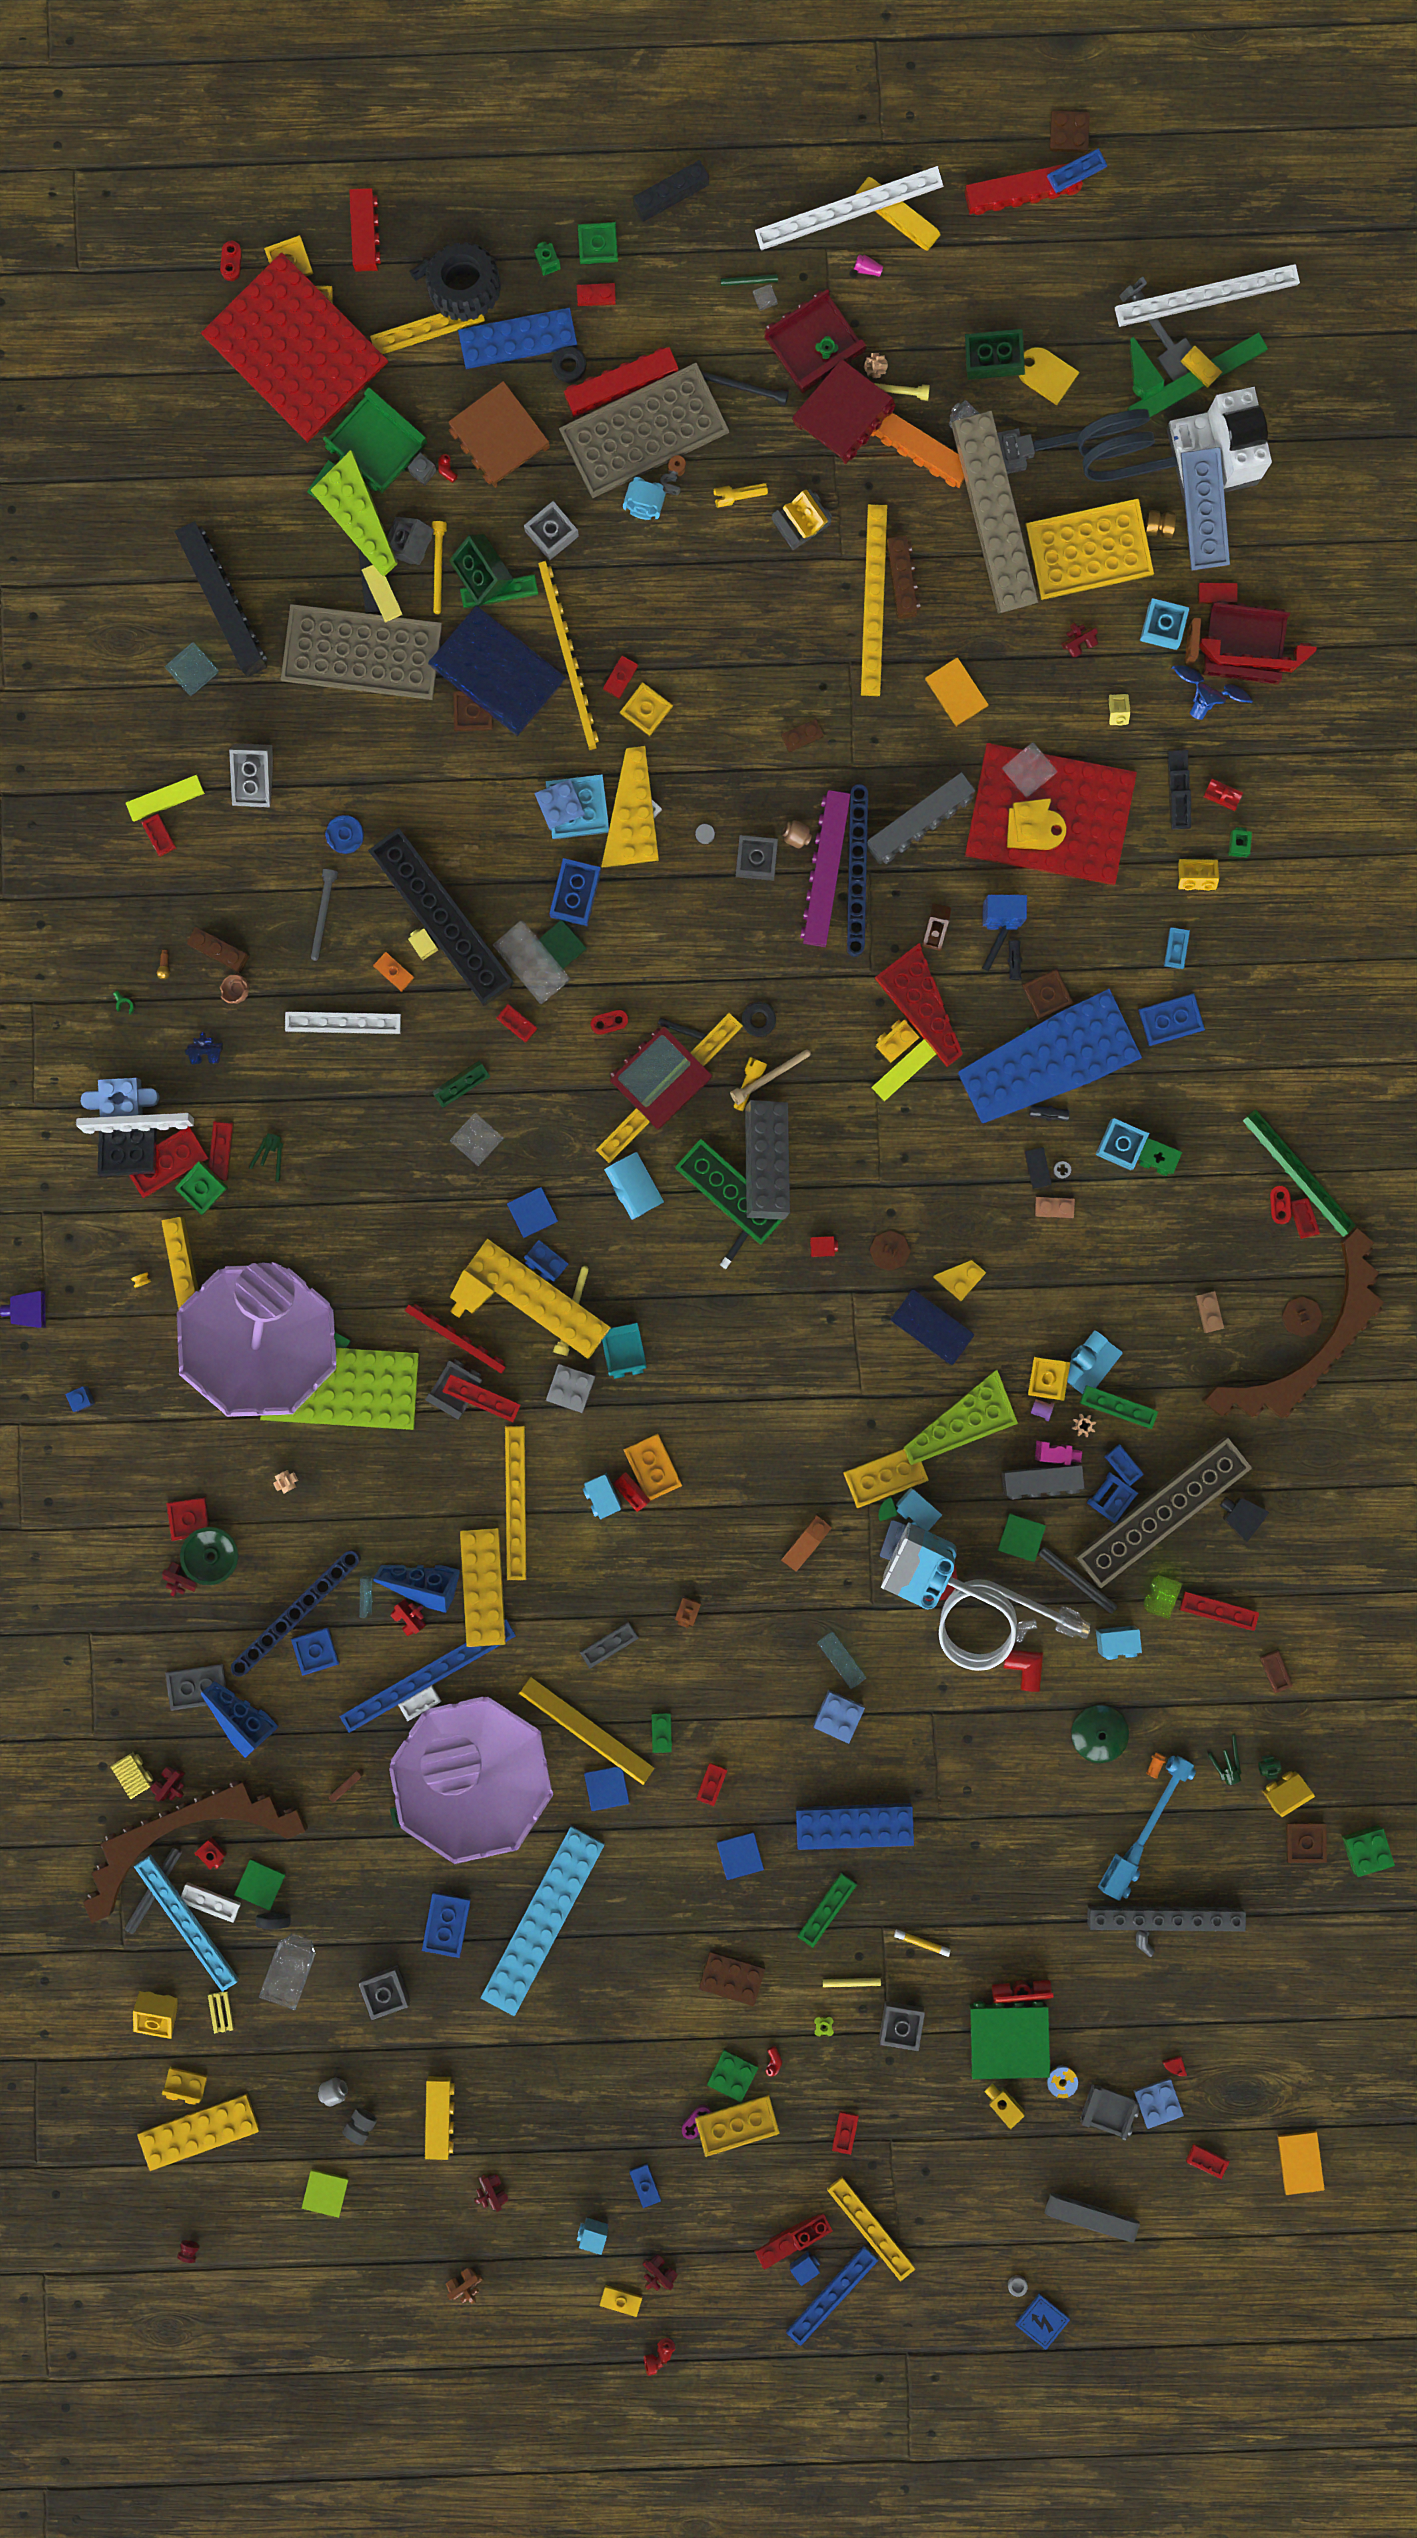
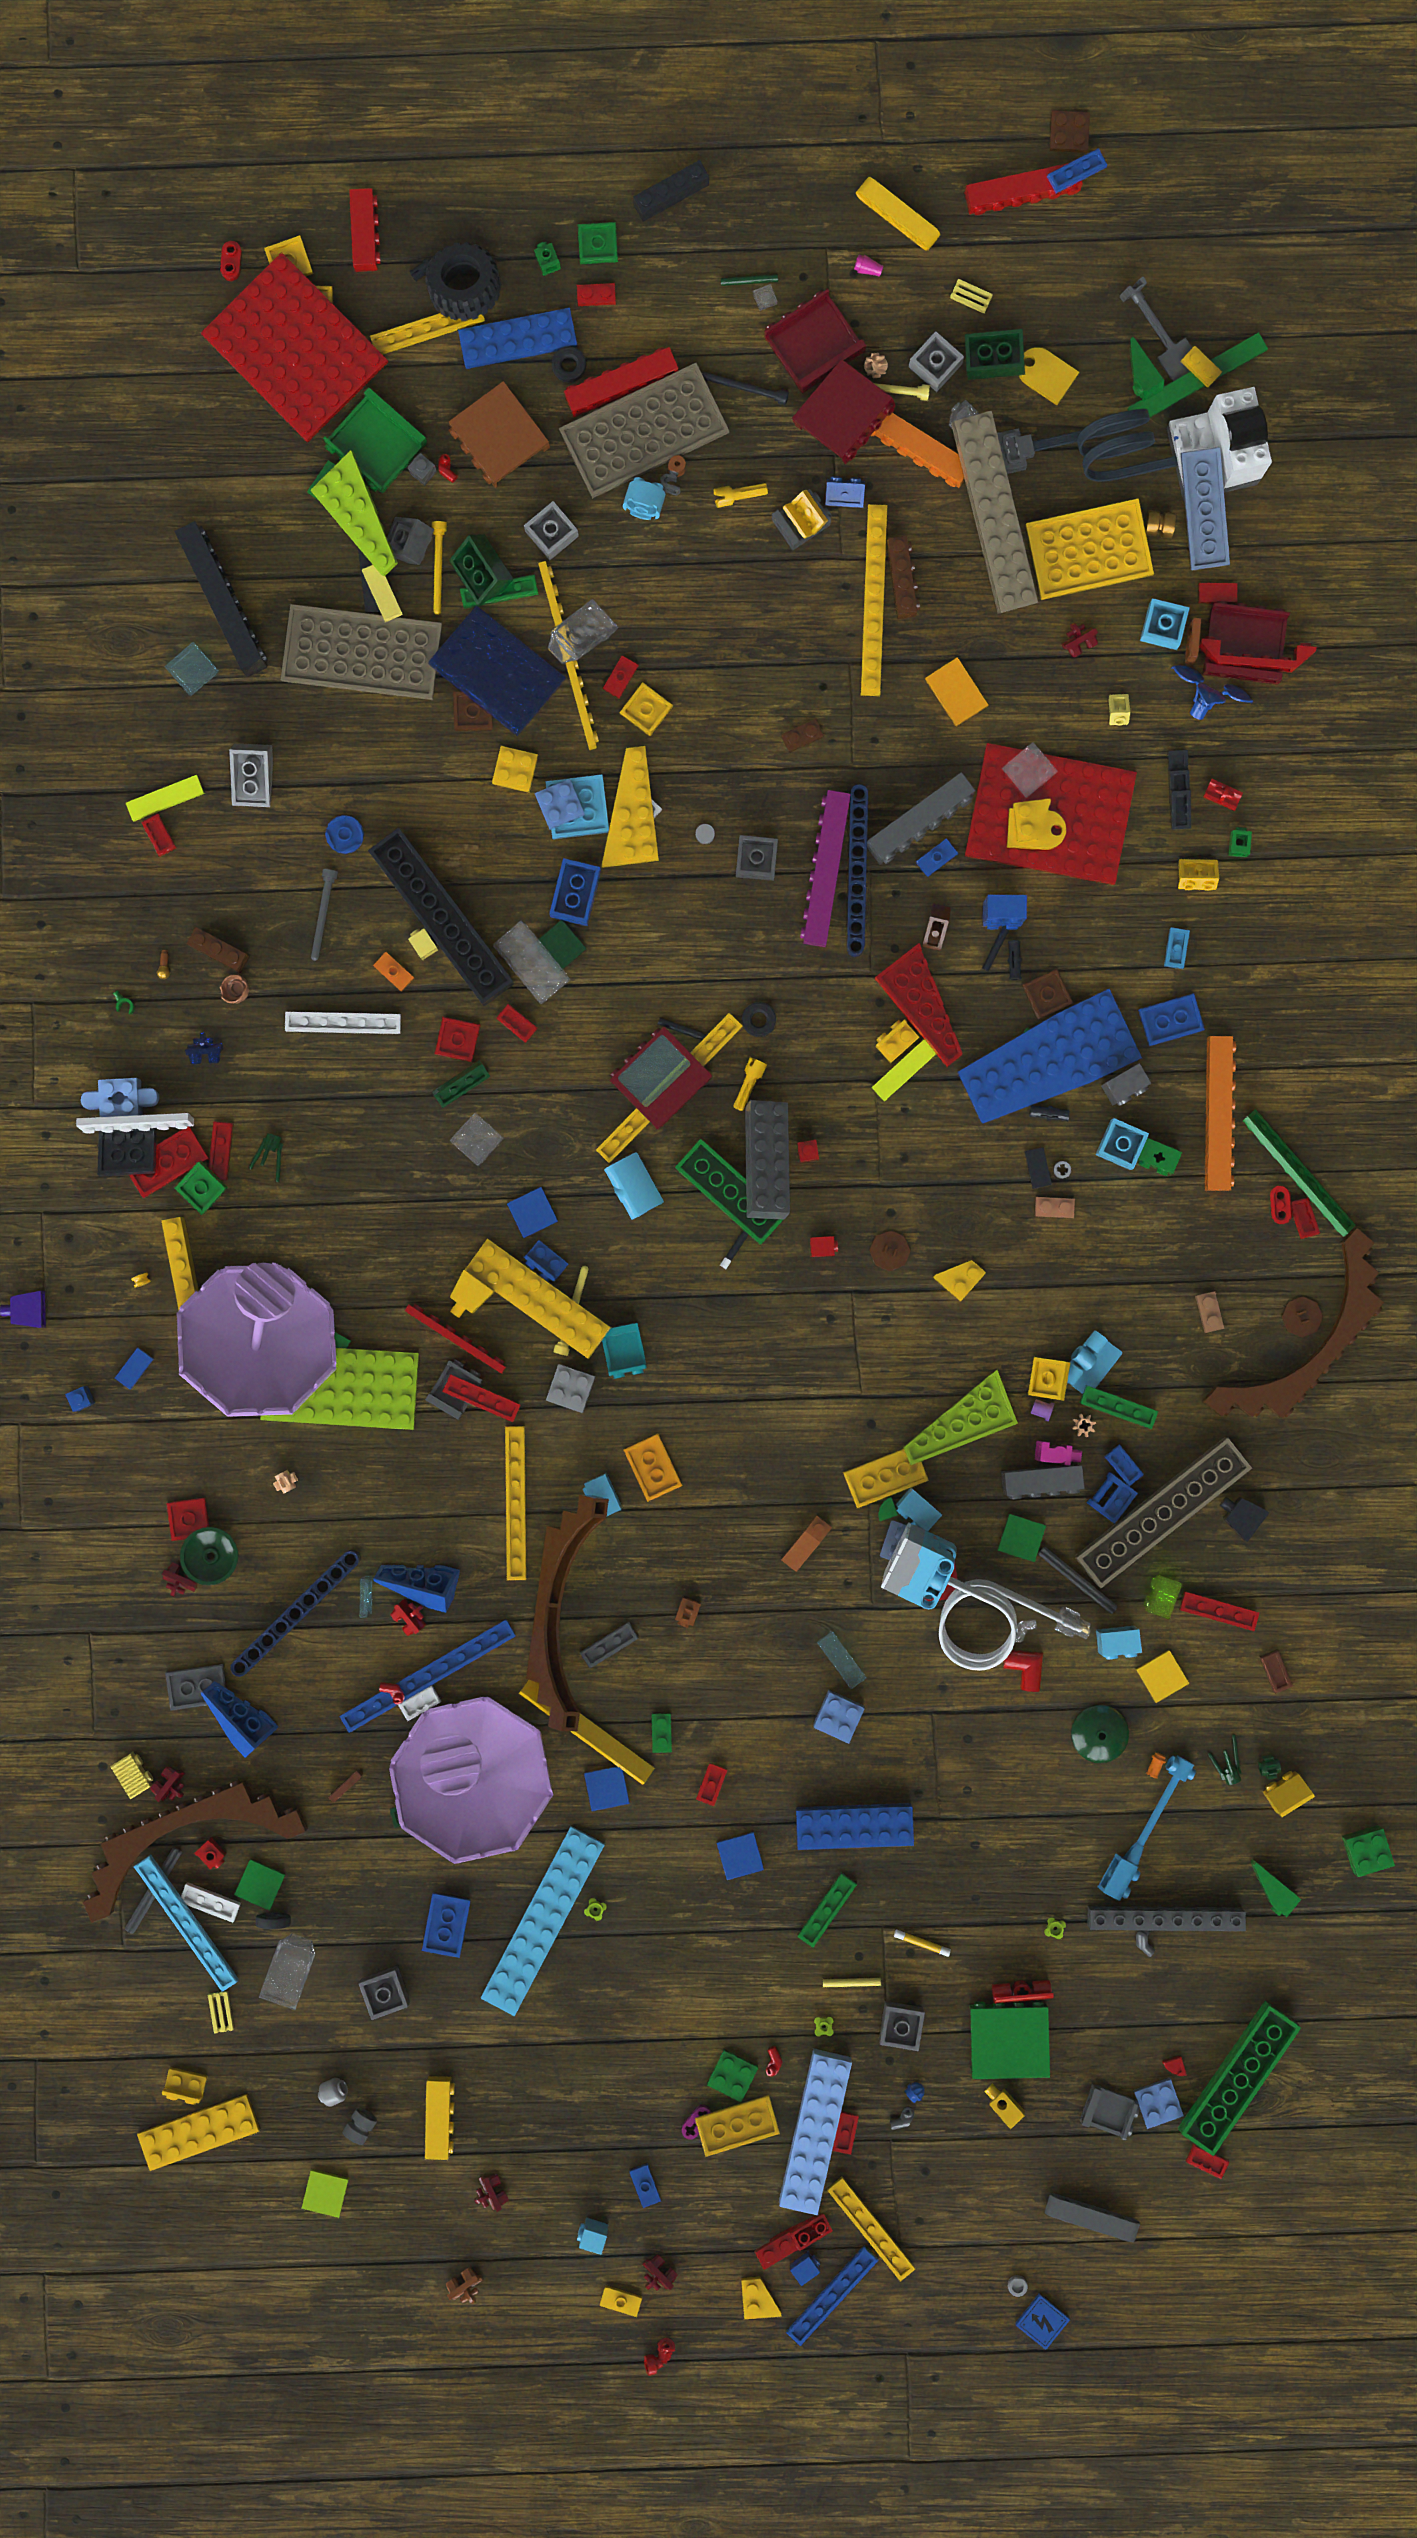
(134, 1368): none -> blue tile
(154, 2014): yellow slope -> none
(188, 2251): dark red wheel -> none
(315, 1651): blue tile -> none
(394, 1690): none -> red arm
(457, 1039): none -> red tile
(482, 1587): yellow plate -> none
(515, 769): none -> yellow plate
(545, 1656): none -> reddish brown arch
(581, 633): none -> clear slope
(595, 1904): none -> lime plate
(609, 1022): red plate -> none
(631, 1492): red plate -> none
(732, 1978): reddish brown plate -> none
(740, 1095): tan piece -> none
(757, 2299): none -> yellow wing
(796, 834): medium nougat head -> none
(807, 1151): none -> red brick
(815, 2131): none -> light blue brick
(827, 341): green plate -> none
(845, 492): none -> bracket
(849, 208): white plate -> none
(904, 2120): none -> dark grey arm
(915, 2091): none -> blue plate
(931, 1327): clear blue brick -> none
(936, 361): none -> light grey brick
(936, 857): none -> blue plate
(974, 289): none -> light yellow tile
(1058, 1933): none -> lime plate
(1066, 2089): light blue piece -> none
(1130, 1082): none -> flat silver brick
(1162, 1676): none -> yellow tile
(1207, 295): white plate -> none
(1219, 1113): none -> orange brick
(1239, 2078): none -> green brick
(1277, 1894): none -> green slope
(1301, 2162): light orange tile -> none
(1306, 1842): reddish brown plate -> none

